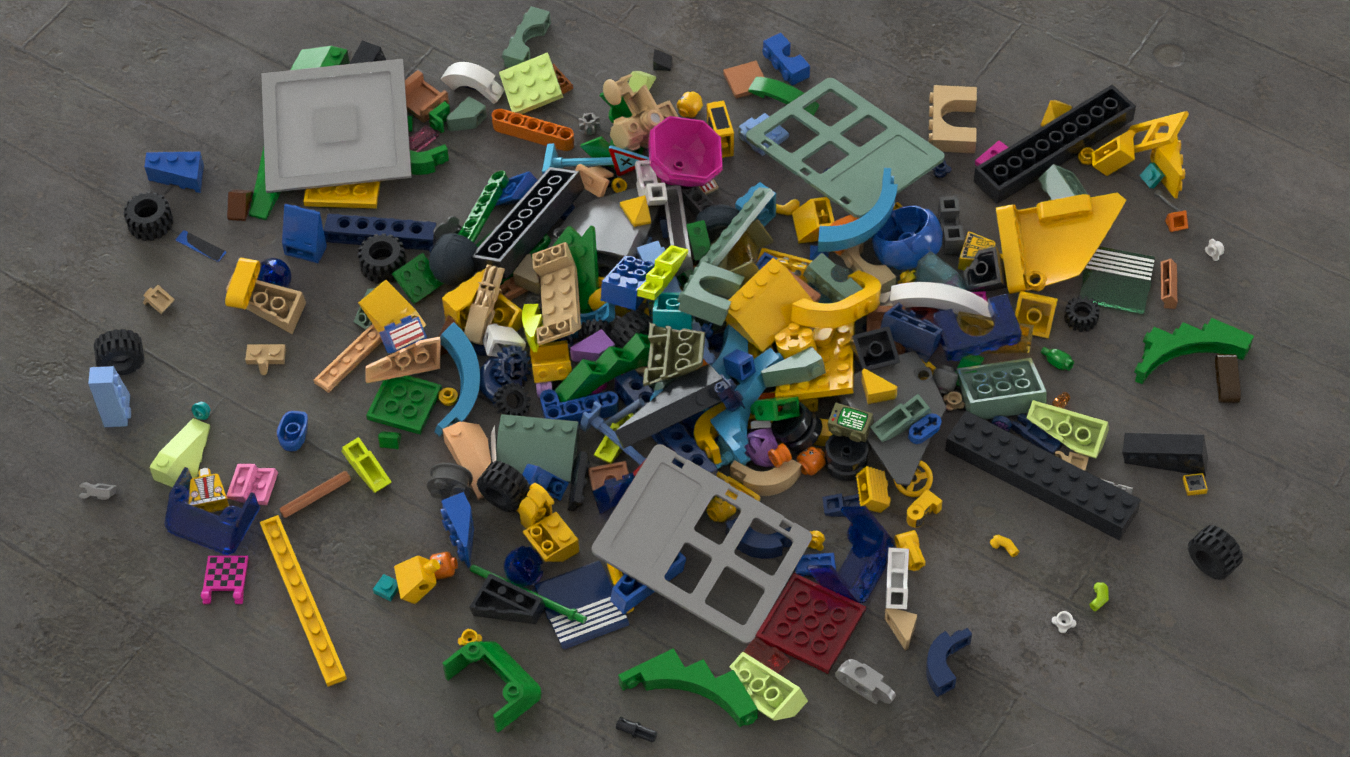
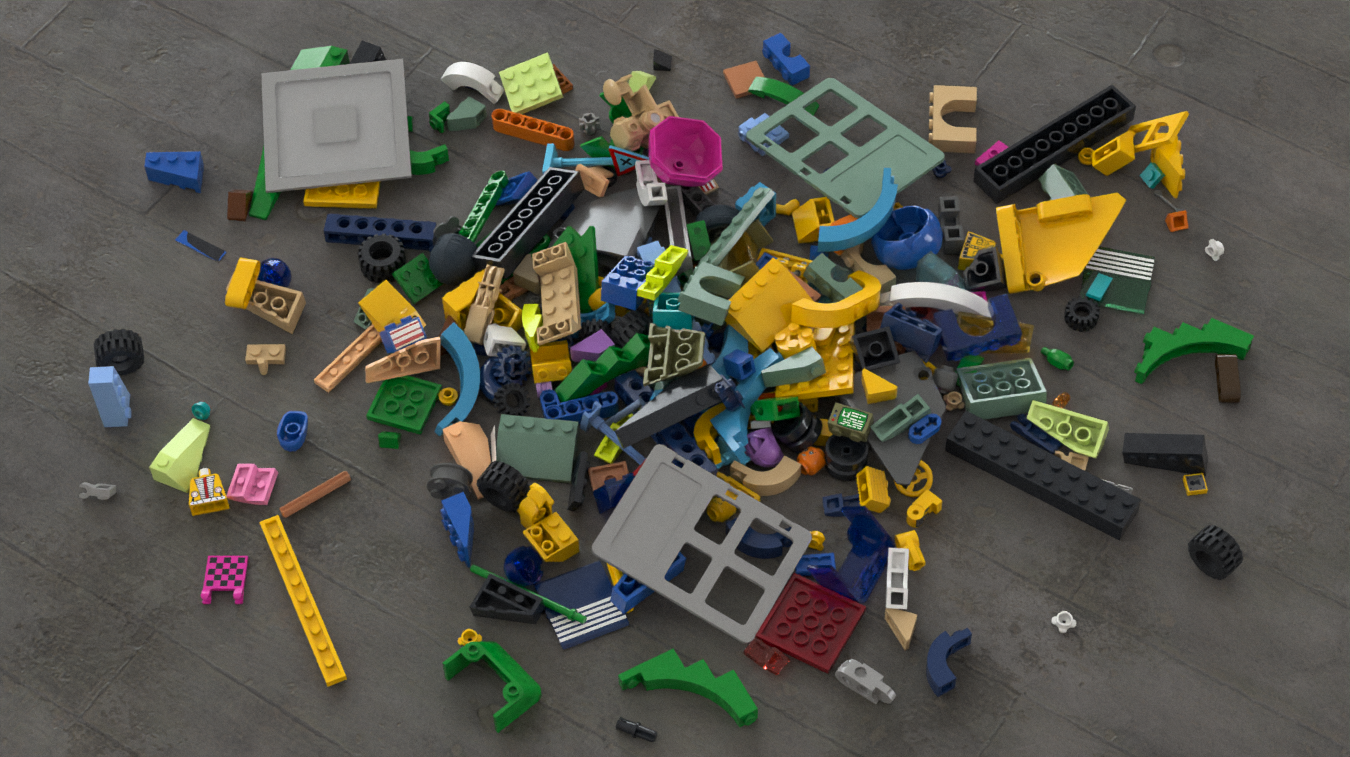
(152, 226): black tyre -> none
(158, 299): tan bracket -> none
(204, 528): clear blue windscreen -> none
(303, 234): blue slope -> none
(366, 465): neon yellow slope -> none
(386, 587): teal plate -> none
(416, 578): yellow torso -> none
(422, 97): nougat panel -> none
(422, 138): clear pink tile -> none
(447, 565): orange head -> none
(534, 24): sand green arch -> none
(552, 484): blue slope -> none
(623, 185): yellow hinge -> none
(636, 211): yellow slope -> none
(663, 226): dark blue tile -> none
(689, 104): yellow head -> none
(720, 122): yellow brick -> none
(768, 690): yellowish green wedge -> none
(779, 455): orange wheel -> none
(907, 277): yellow plate -> none
(1002, 422): dark blue tile -> none
(1006, 543): yellow arm -> none
(1036, 311): yellow slope -> none
(1054, 110): yellow slope -> none
(1099, 287): none -> teal piece
(1102, 596): lime arm -> none
(1170, 267): nougat piece -> none

